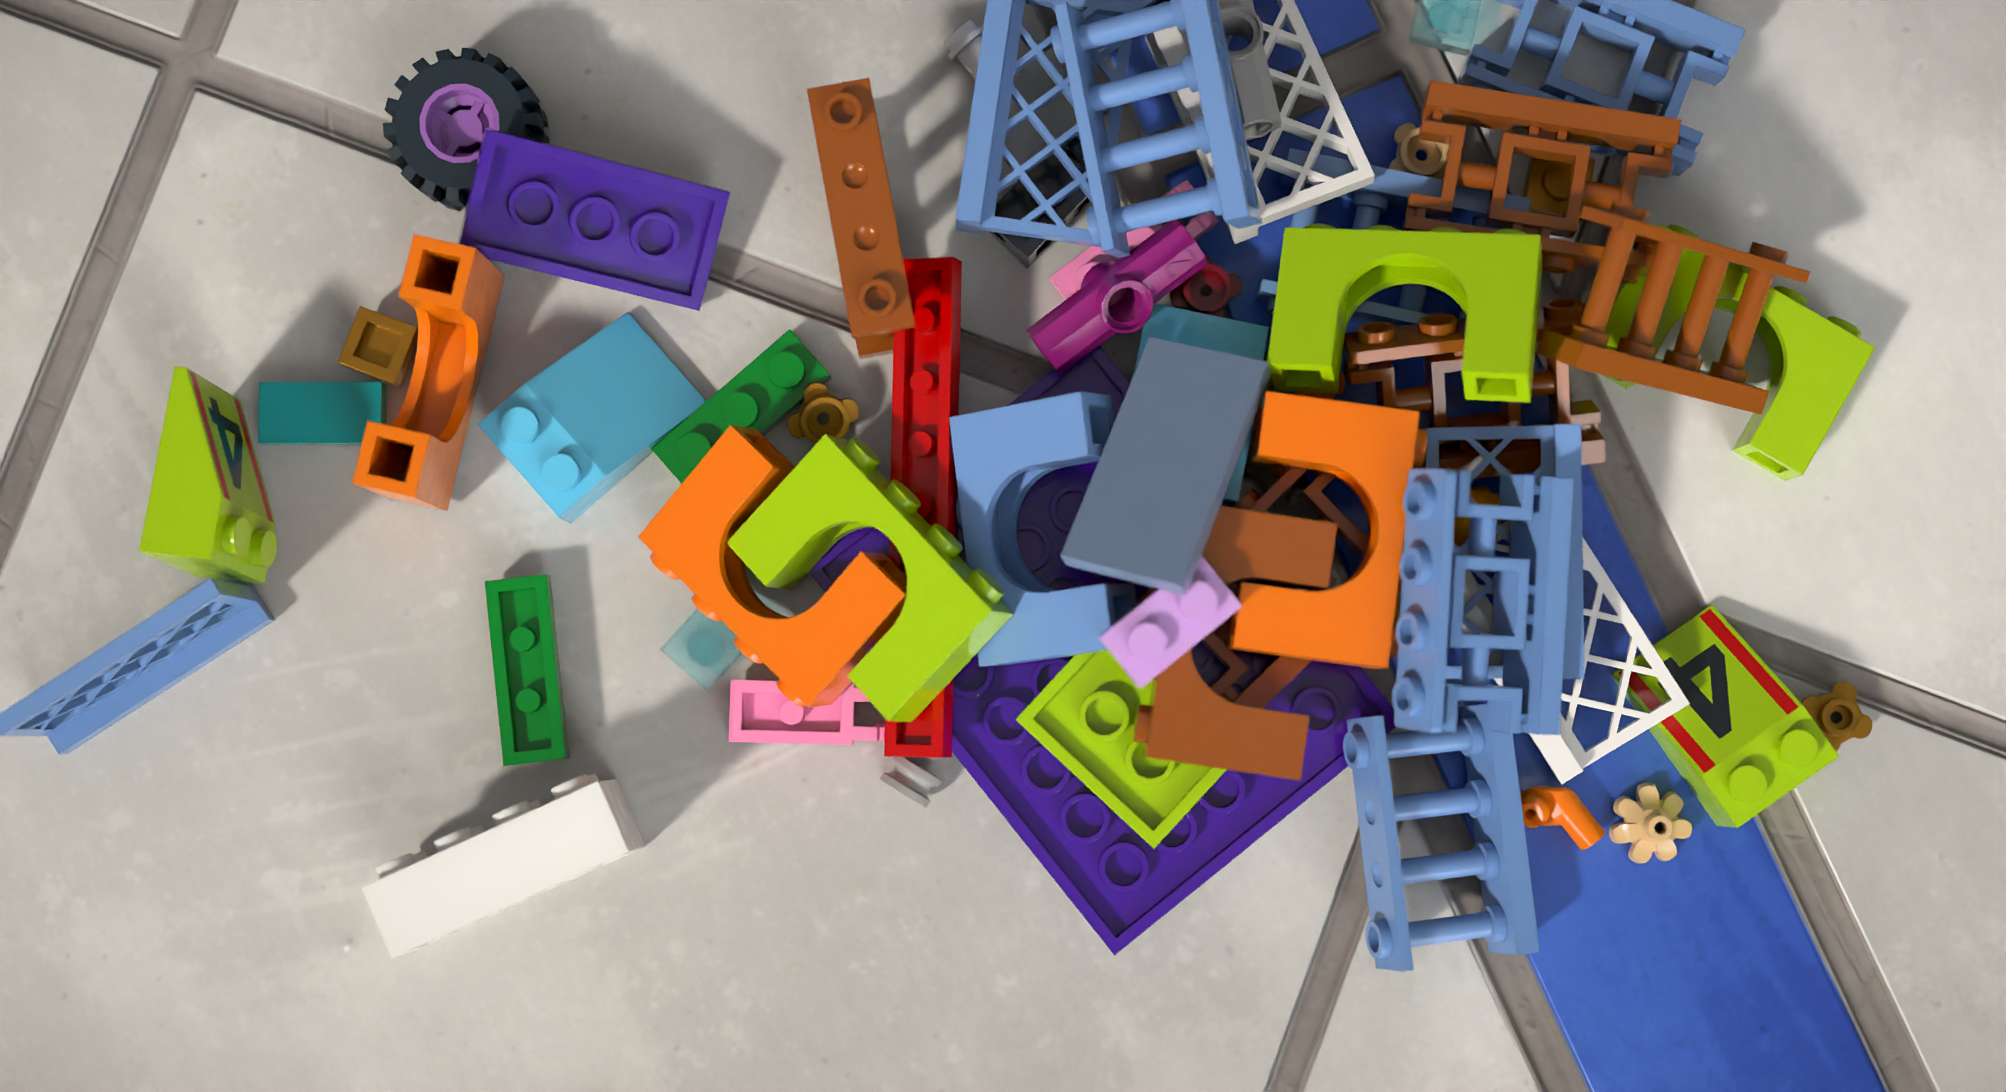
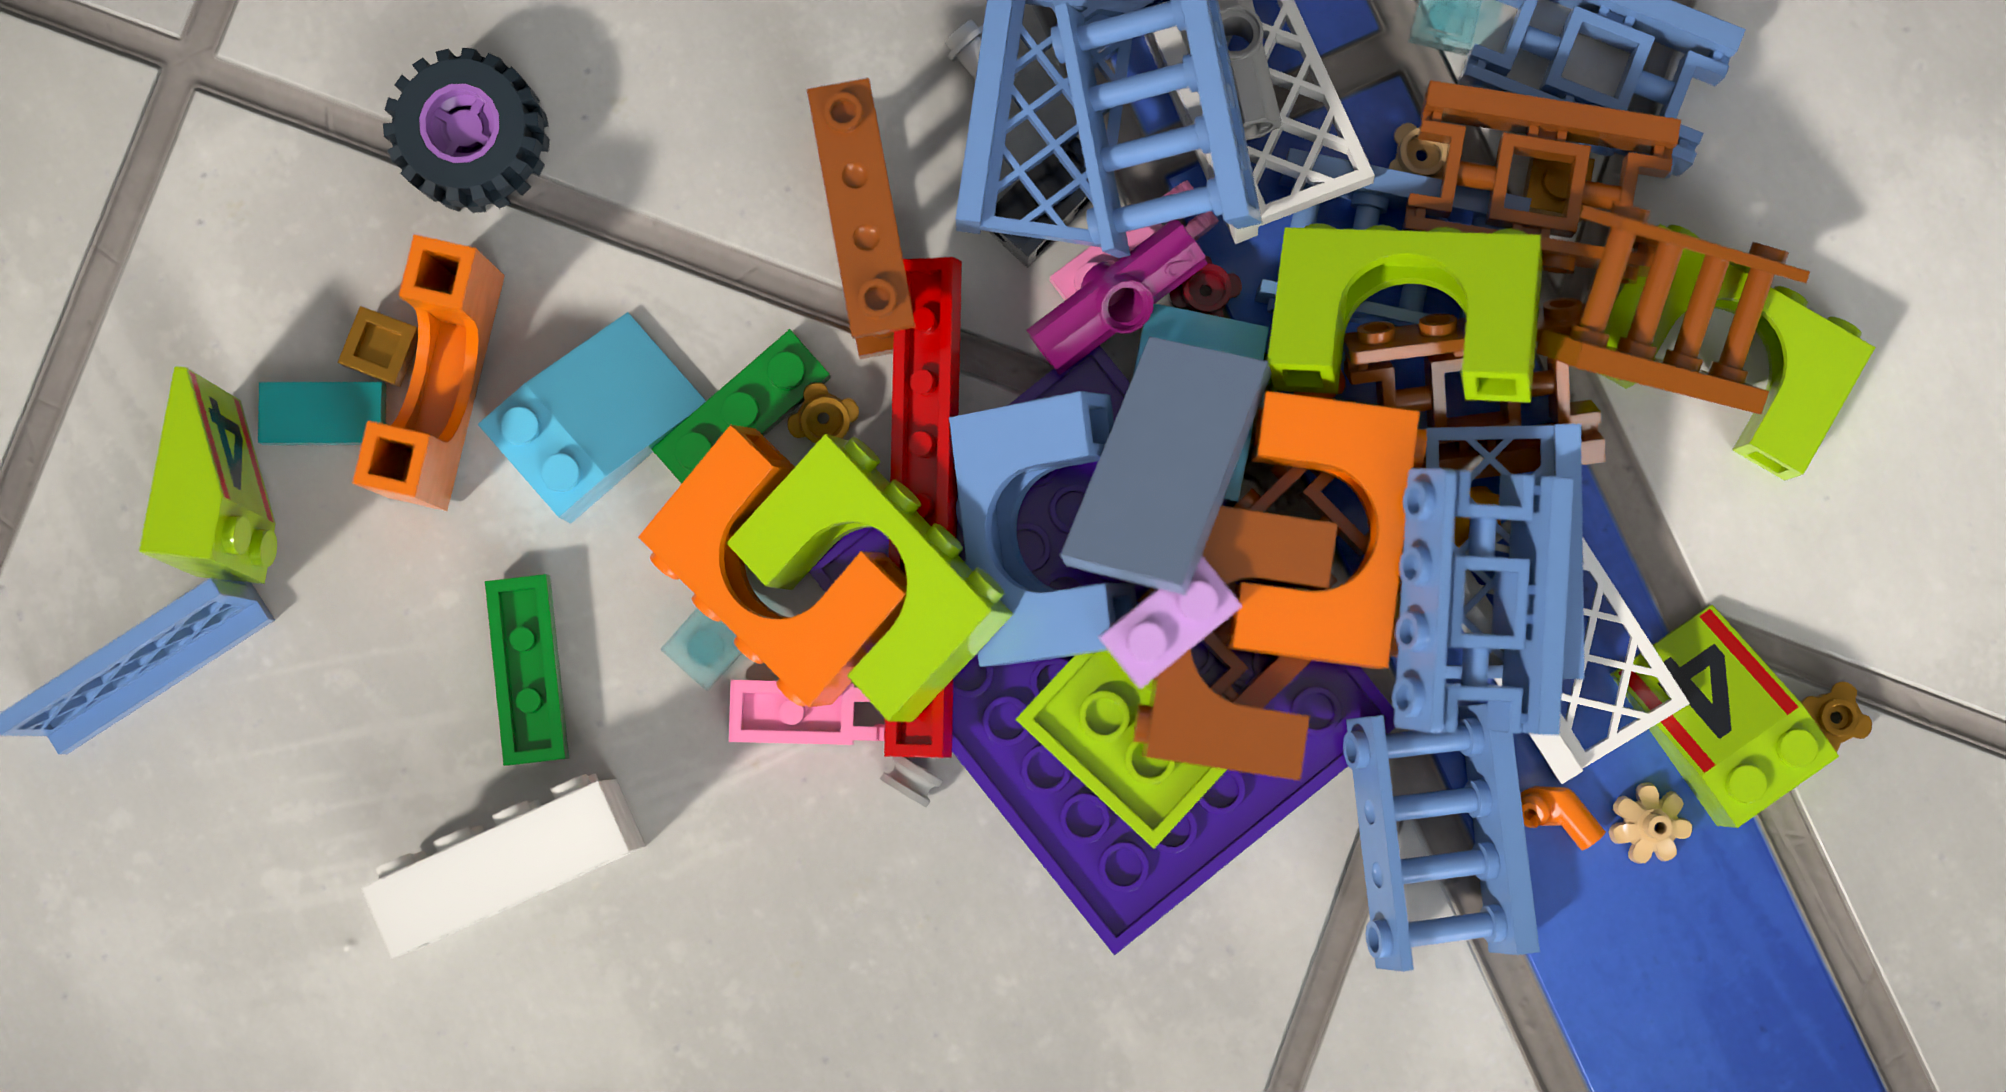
(592, 219): dark purple plate -> none

